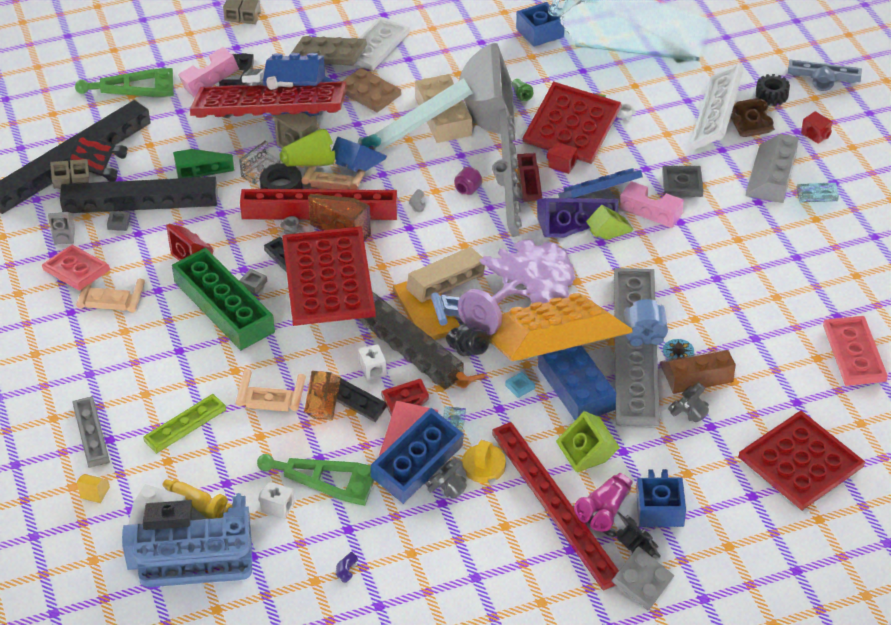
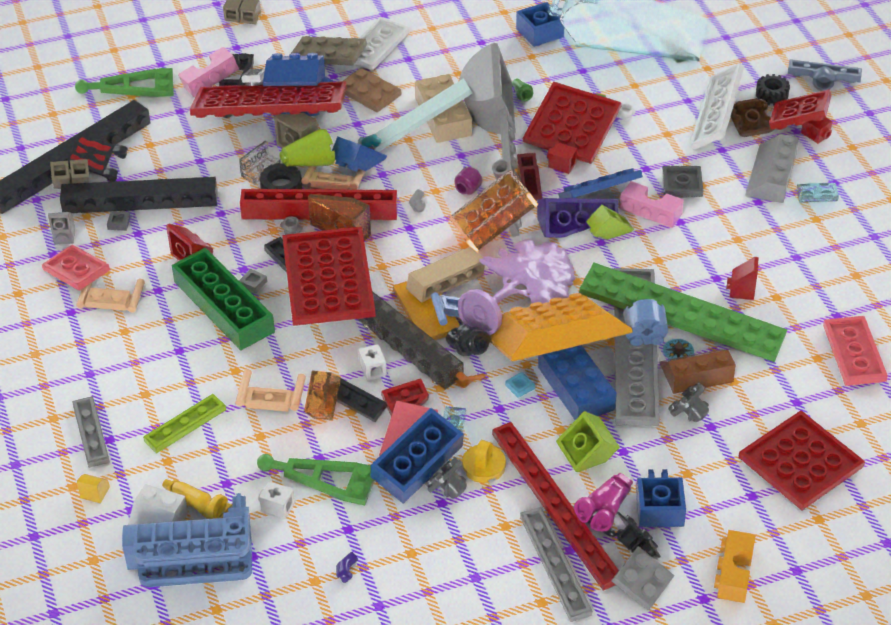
(167, 515): black plate -> none
(201, 163): green slope -> none
(273, 84): white hand -> none
(493, 210): none -> clear orange brick
(556, 564): none -> light grey tile
(686, 312): none -> bright green plate
(737, 551): none -> light orange arch
(743, 280): none -> red slope
(800, 110): none -> red plate

